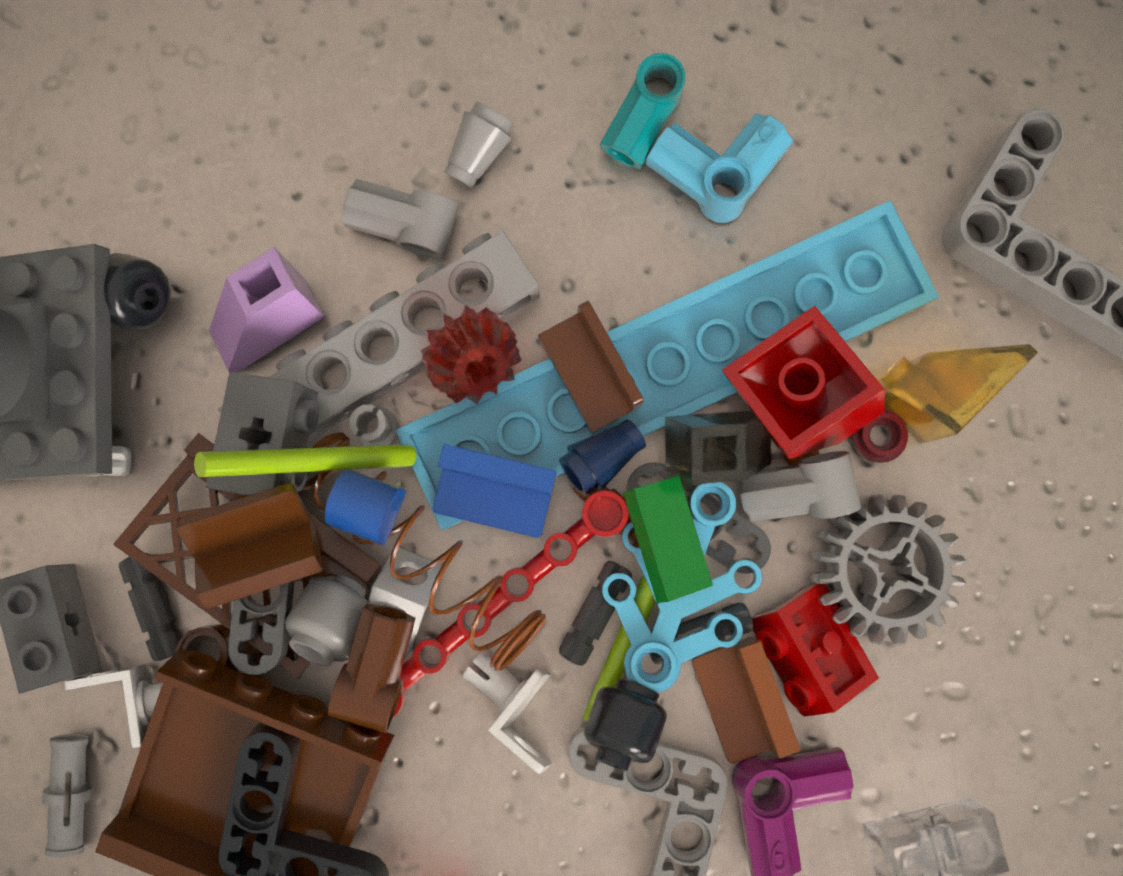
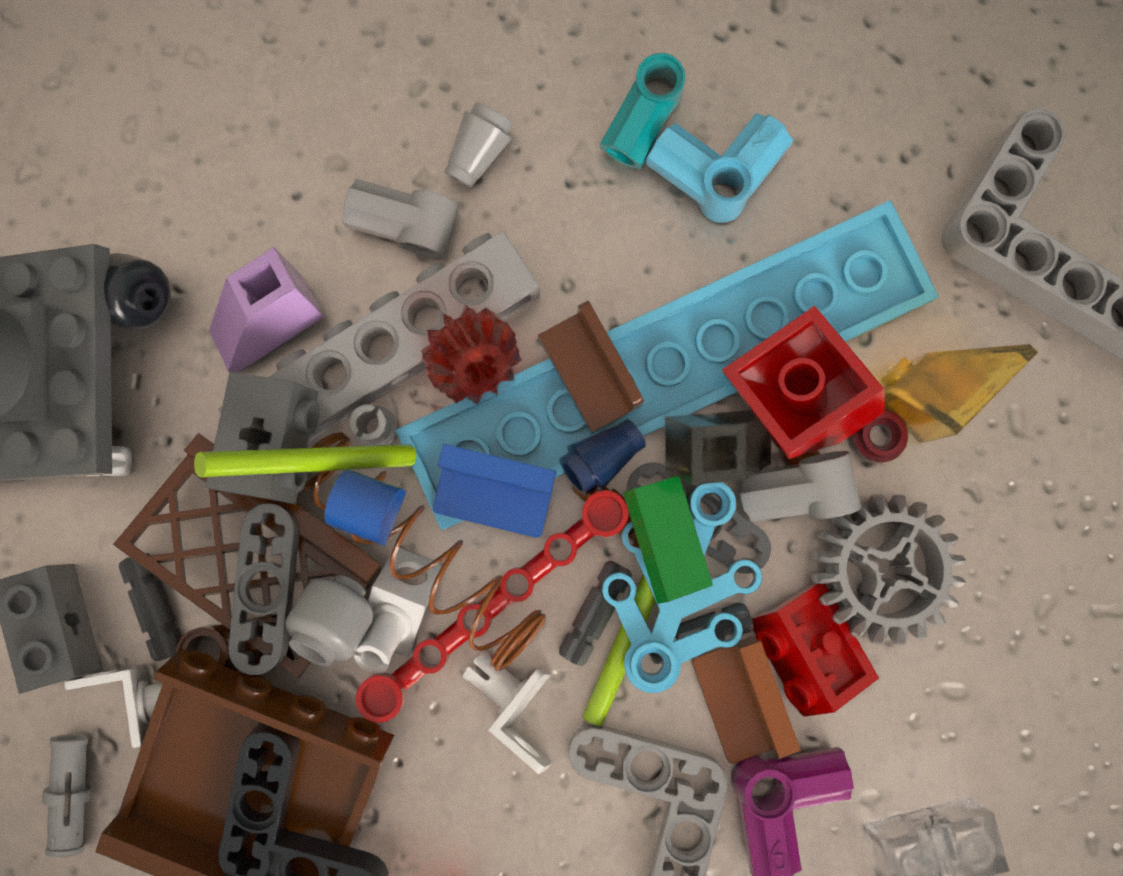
(250, 545): reddish brown panel -> none
(370, 681): reddish brown piece -> none
(625, 724): black head -> none

